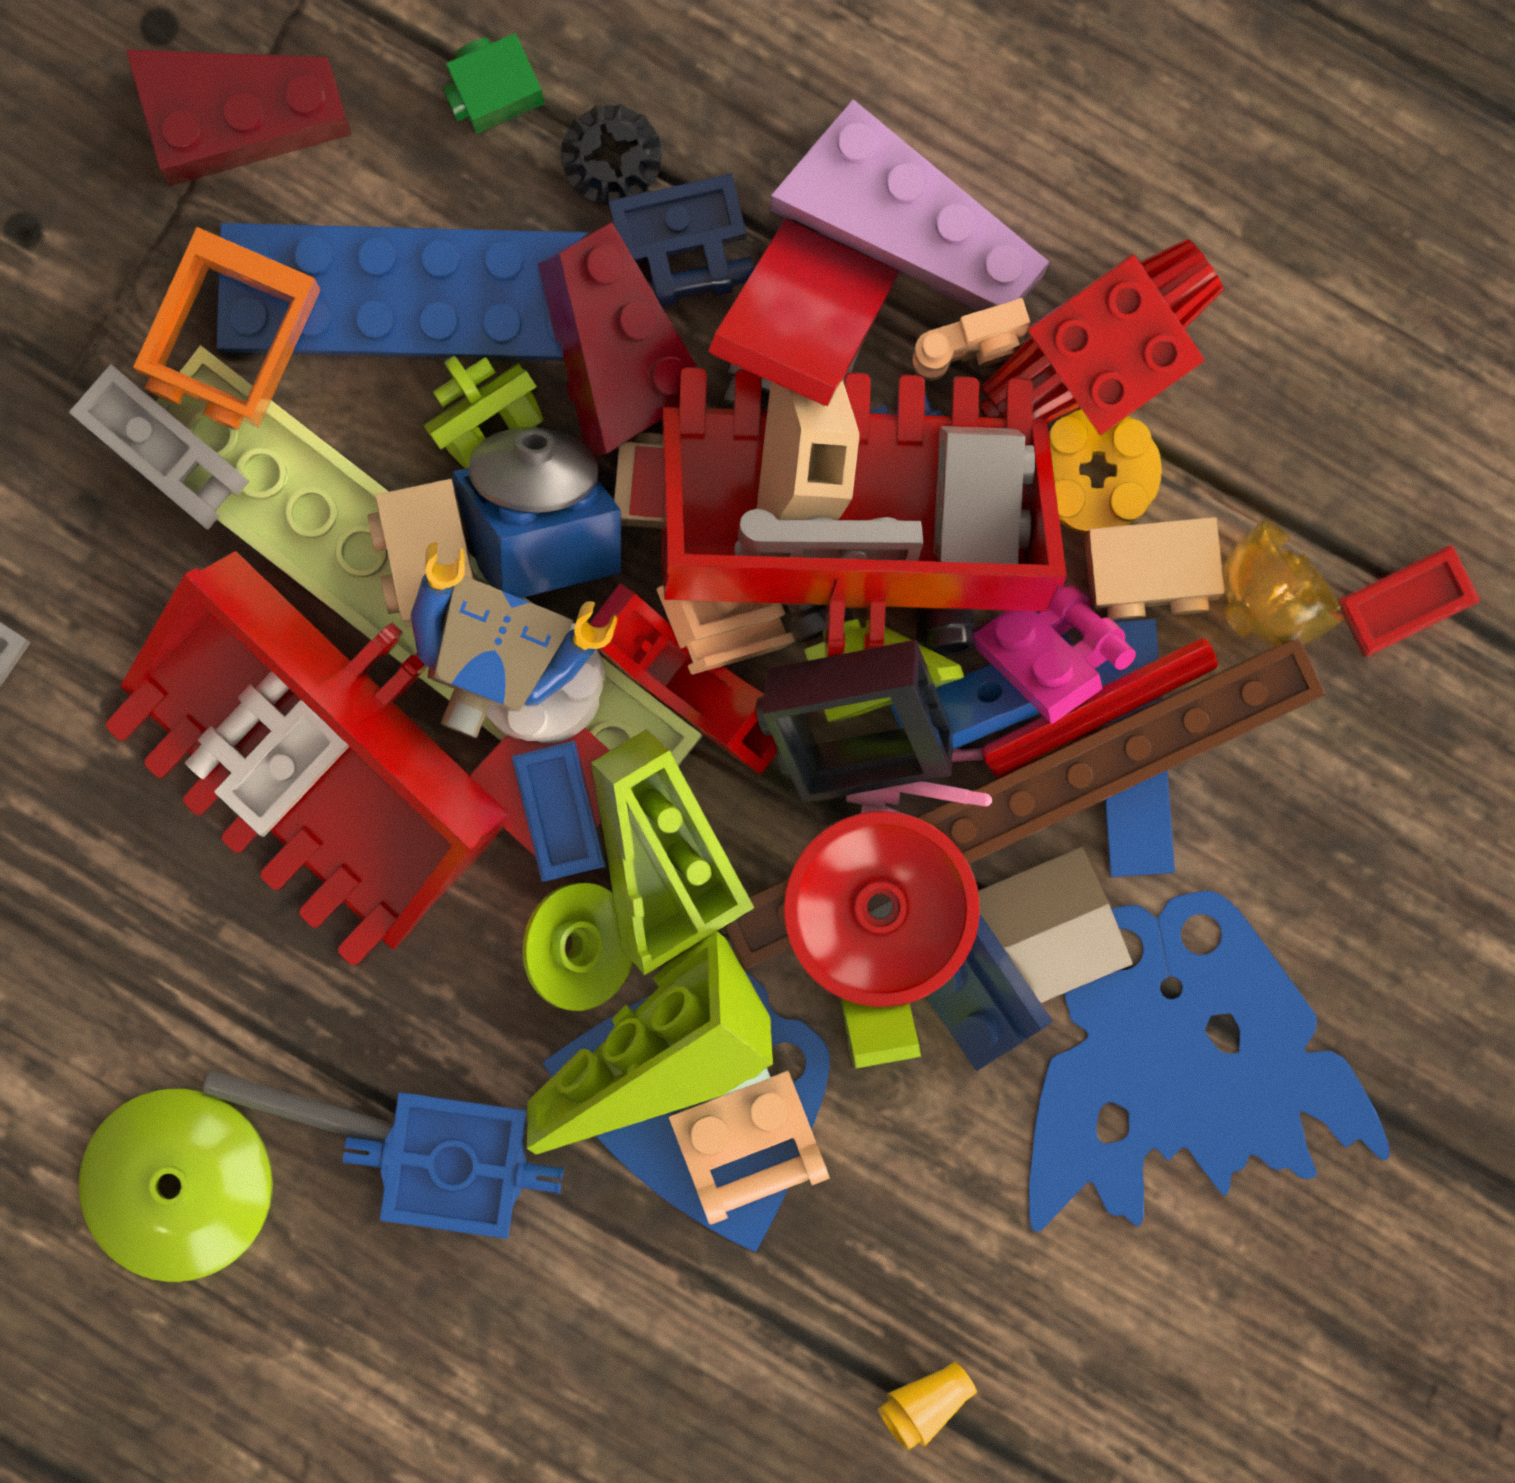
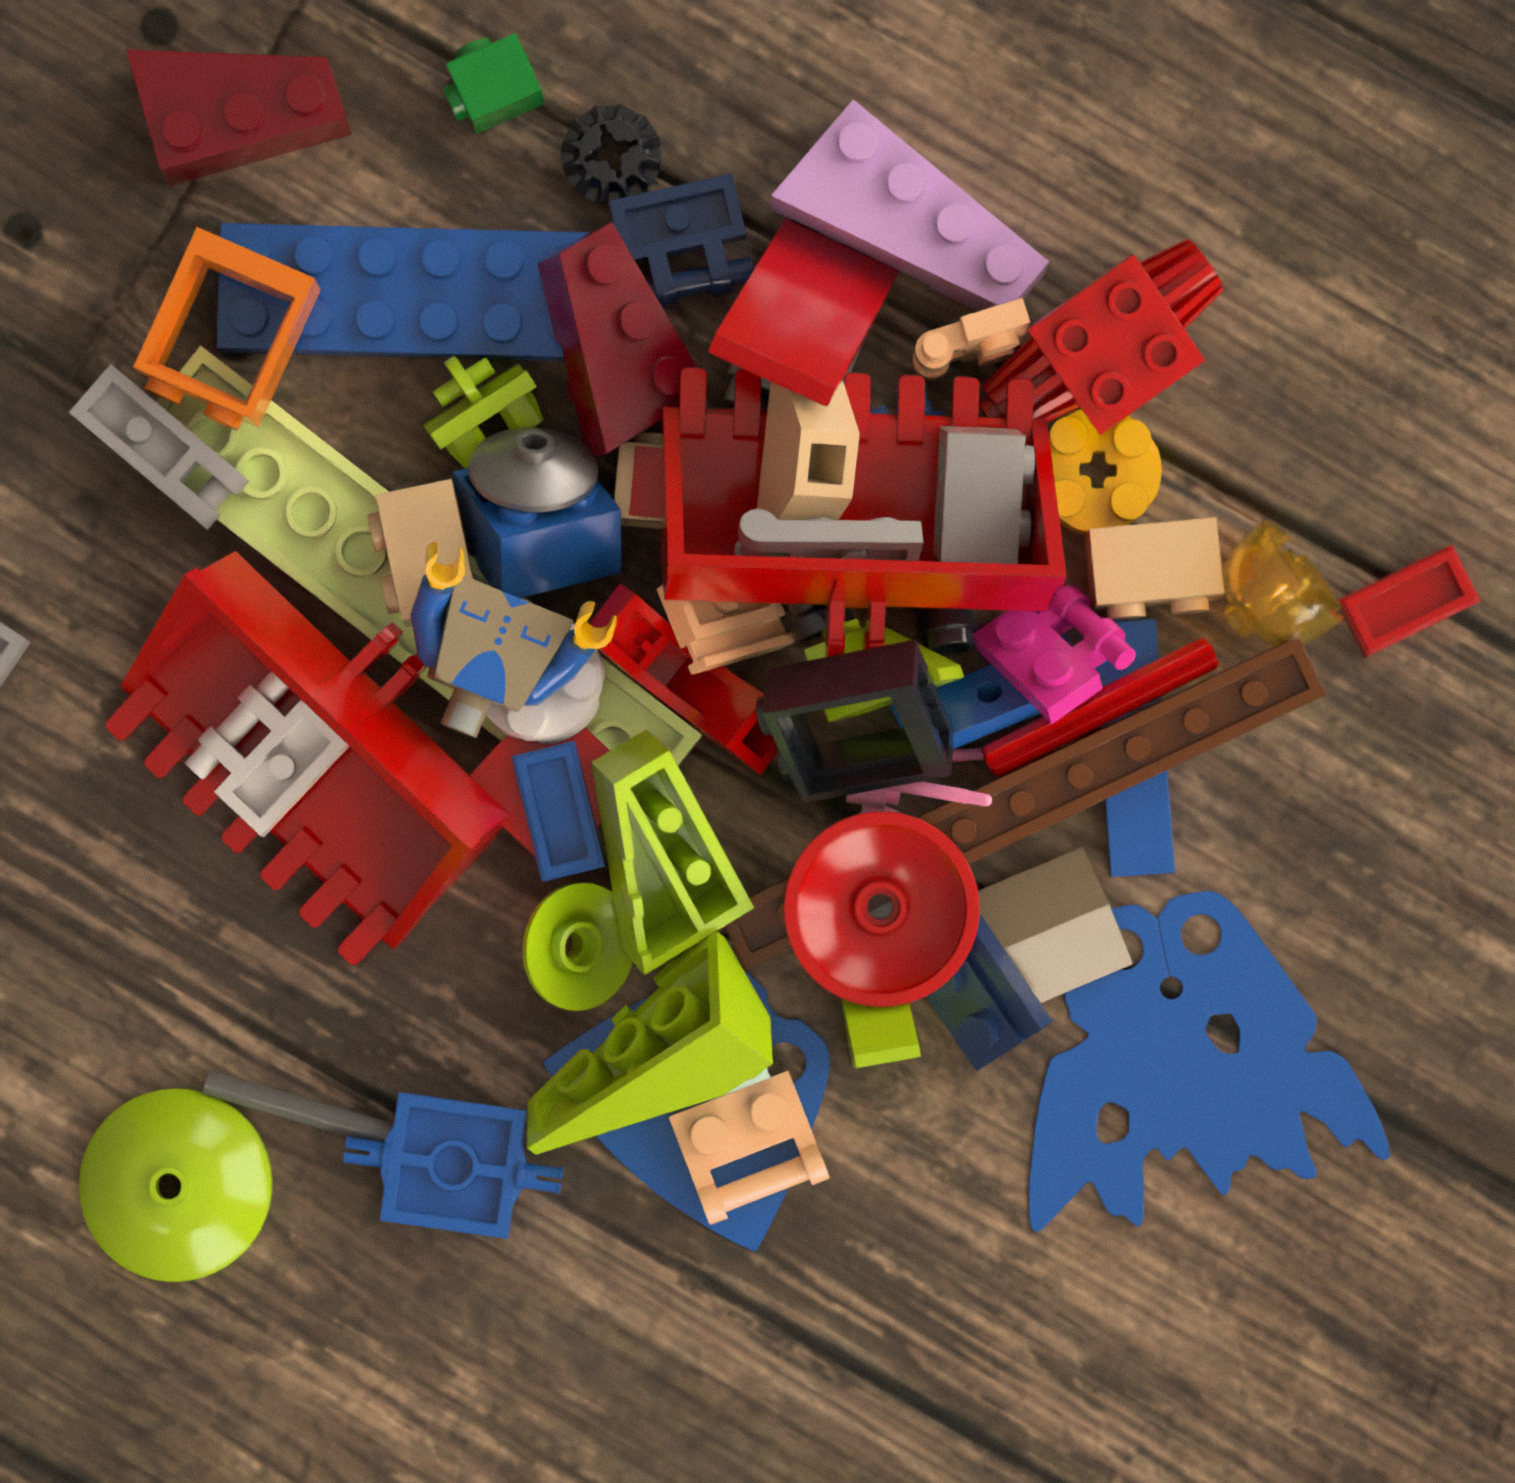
(926, 1405): yellow cone -> none

